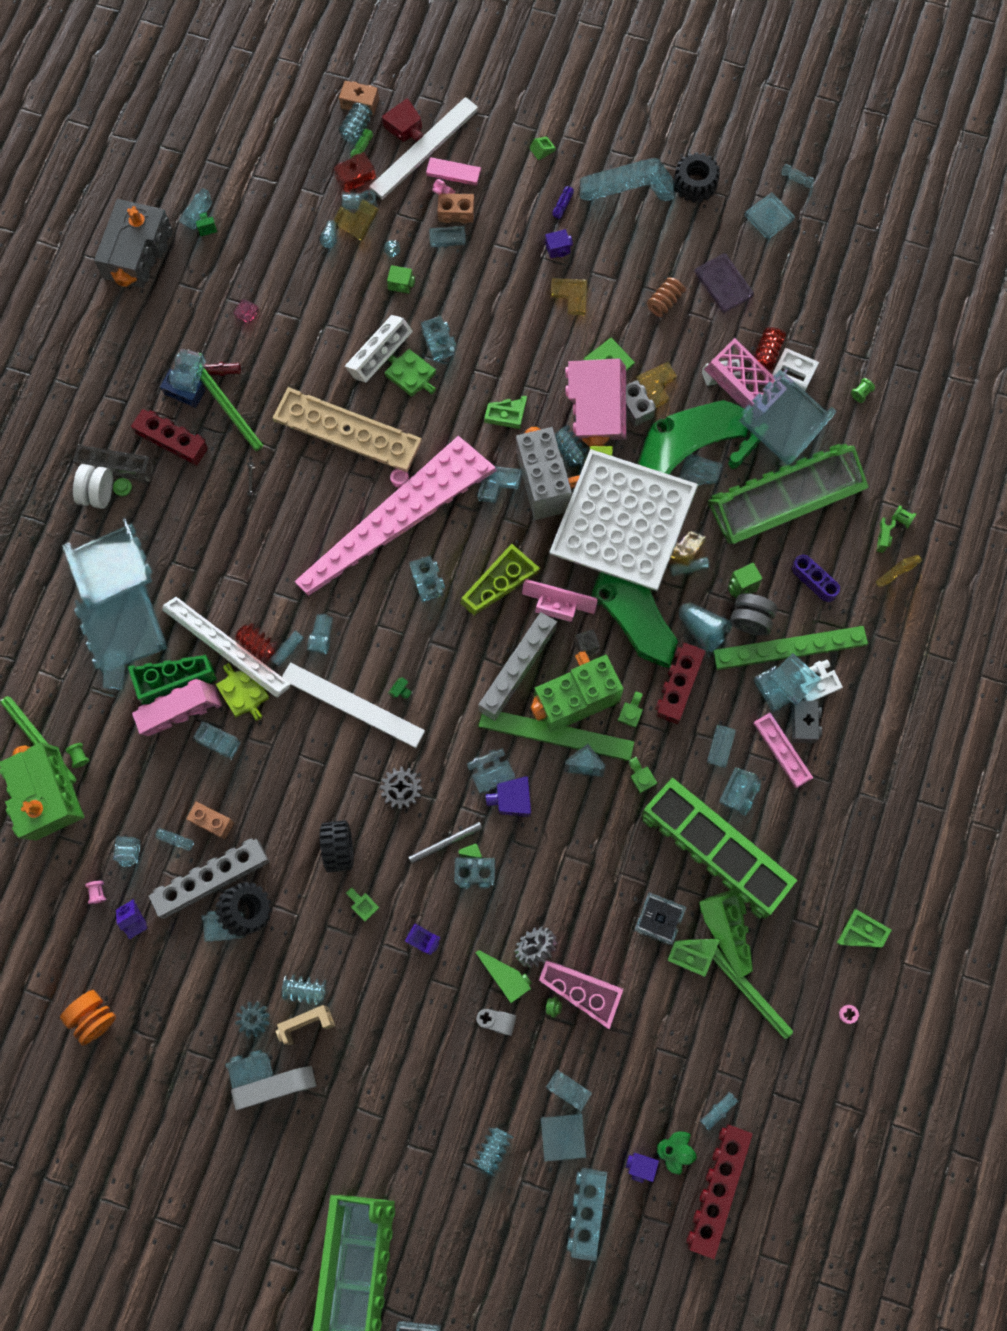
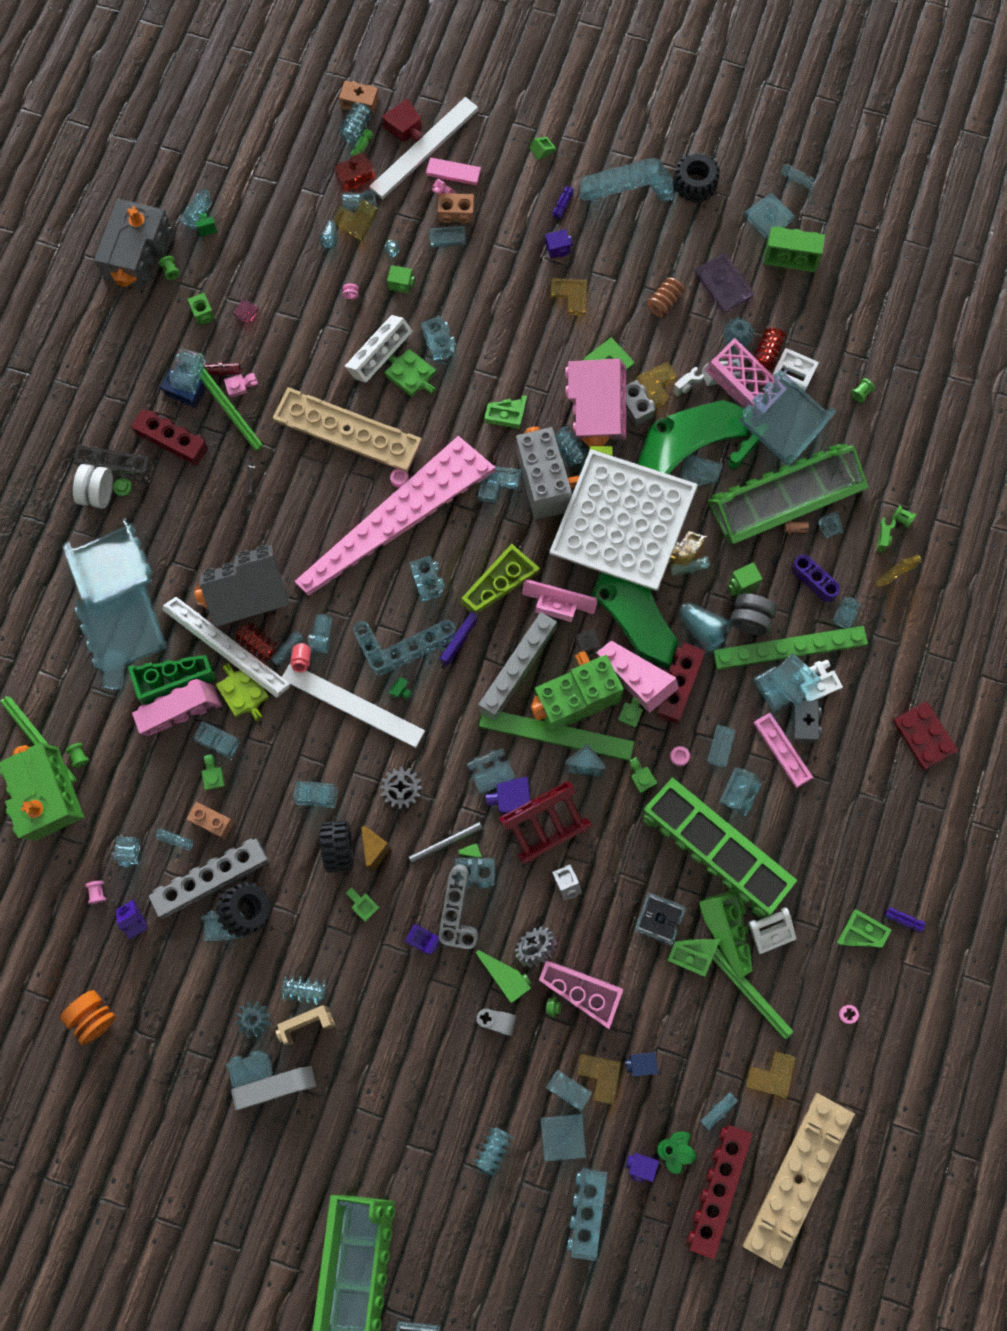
(169, 267): none -> bright green bush
(198, 303): none -> bright green brick
(213, 776): none -> bright green plate
(237, 384): none -> bright pink plate
(242, 588): none -> dark grey piece
(300, 657): none -> coral brick
(315, 794): none -> clear light blue brick
(350, 291): none -> bright pink bush
(374, 848): none -> pearl gold slope
(401, 647): none -> clear light blue beam
(456, 905): none -> light grey beam
(459, 638): none -> dark purple tile
(530, 811): none -> dark red fence
(567, 882): none -> light grey bracket
(606, 1074): none -> clear yellow tile
(640, 678): none -> bright pink wedge
(641, 1064): none -> dark blue brick
(679, 756): none -> bright pink tile
(684, 383): none -> white plate
(735, 326): none -> clear light blue gear
(775, 935): none -> white plate
(777, 1080): none -> clear yellow tile
(788, 1201): none -> tan piece
(794, 249): none -> bright green brick
(796, 527): none -> nougat pin
(831, 525): none -> clear light blue slope
(846, 612): none -> clear light blue bracket
(905, 920): none -> dark purple axle
(925, 735): none -> dark red plate

